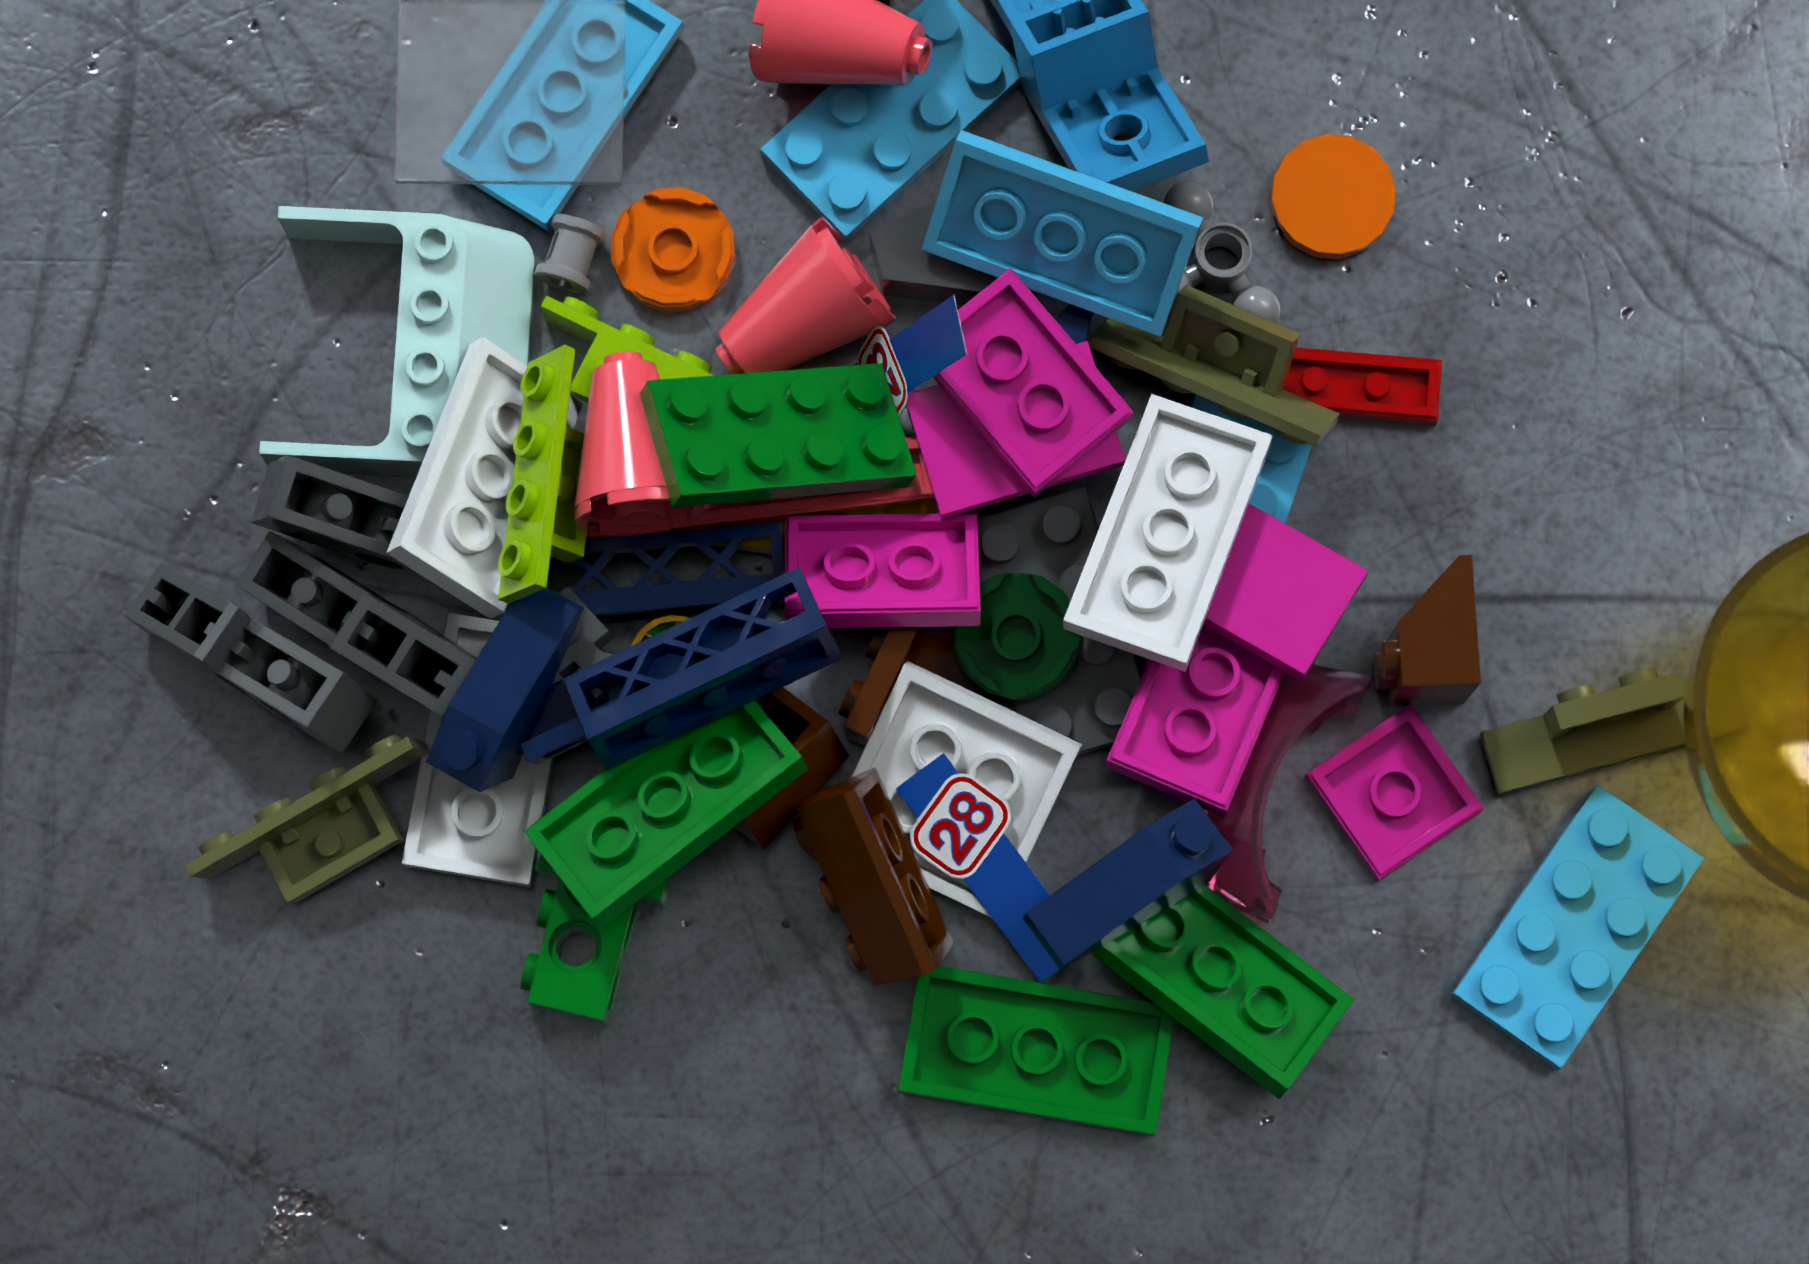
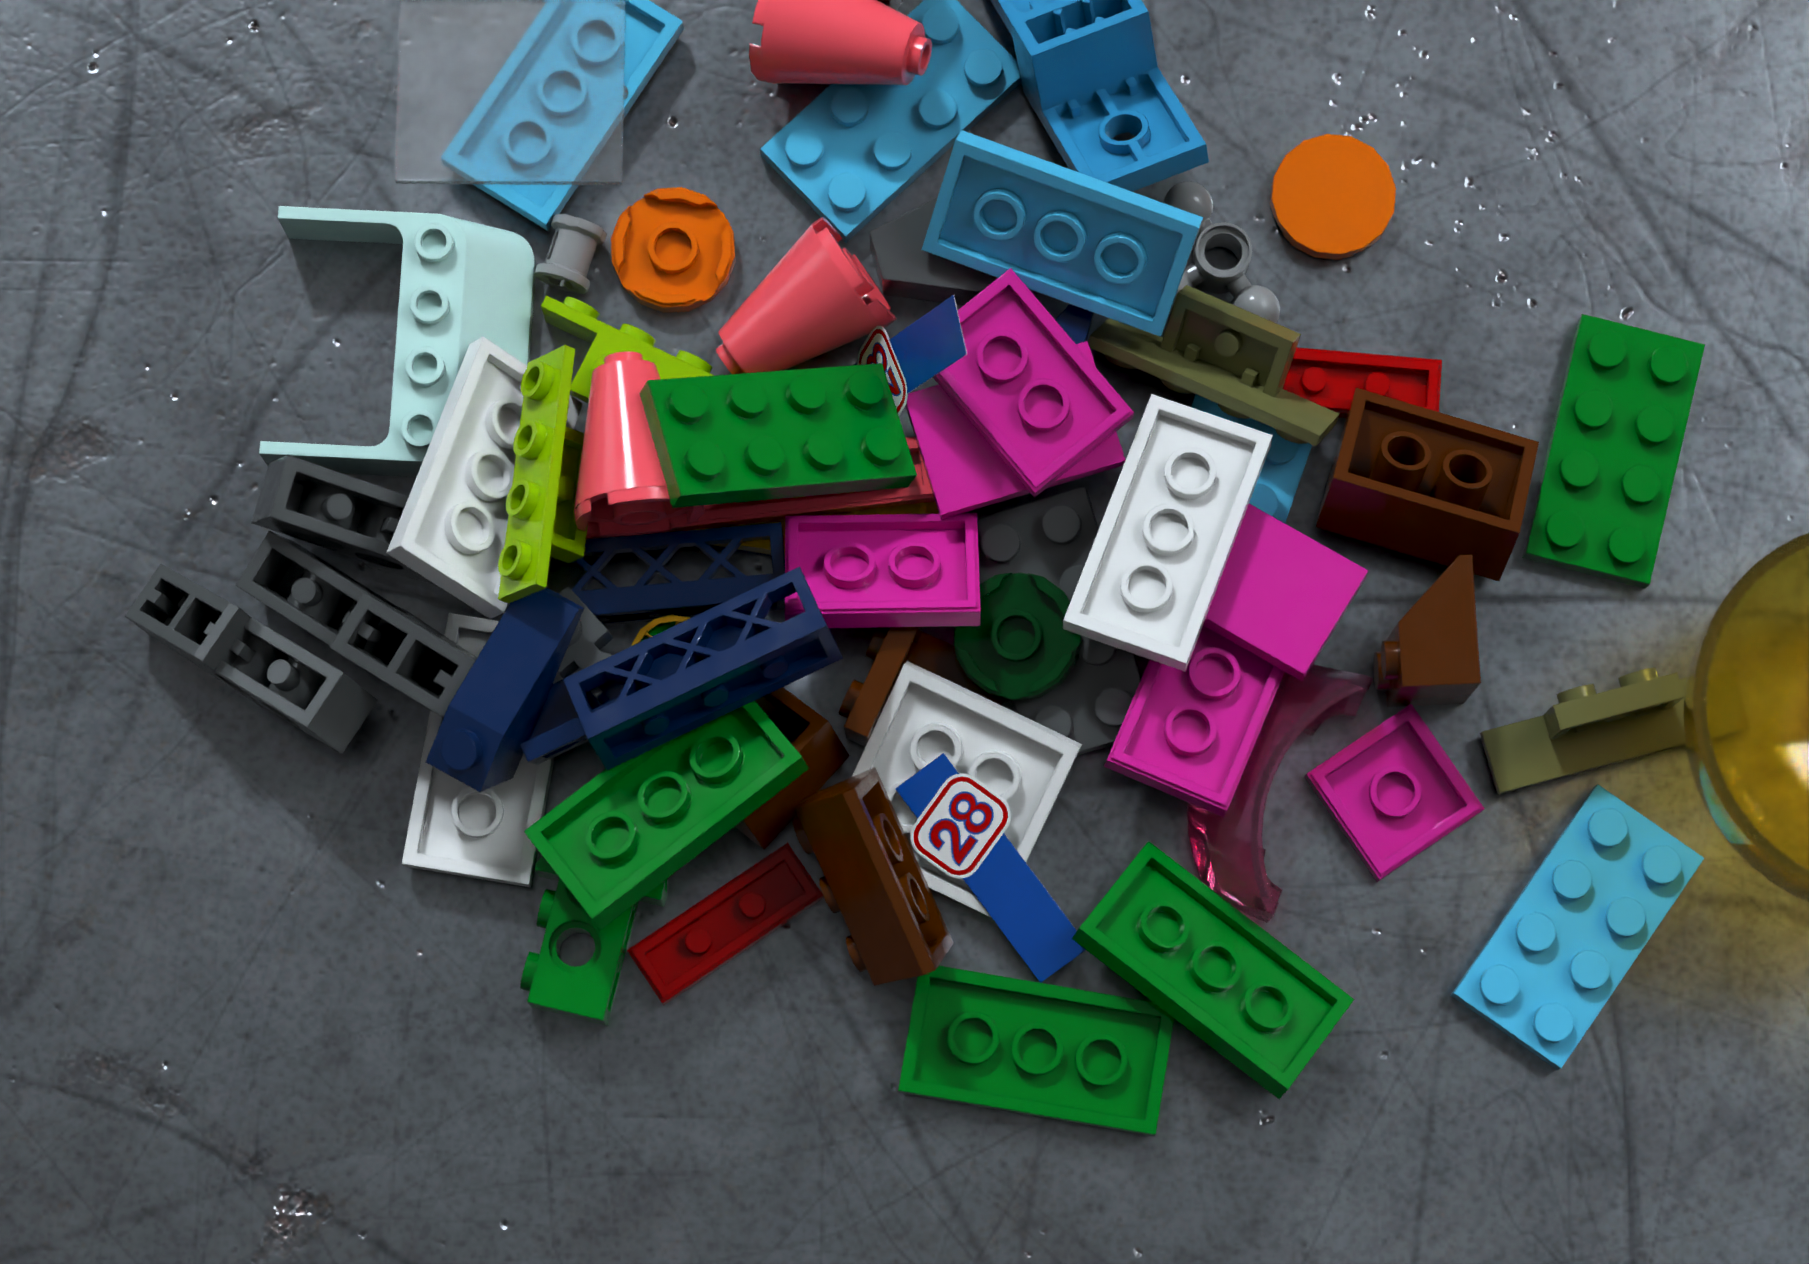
(324, 831): olive bracket -> none
(725, 923): none -> red tile
(1130, 884): dark blue slope -> none
(1428, 484): none -> reddish brown slope
(1613, 451): none -> green plate

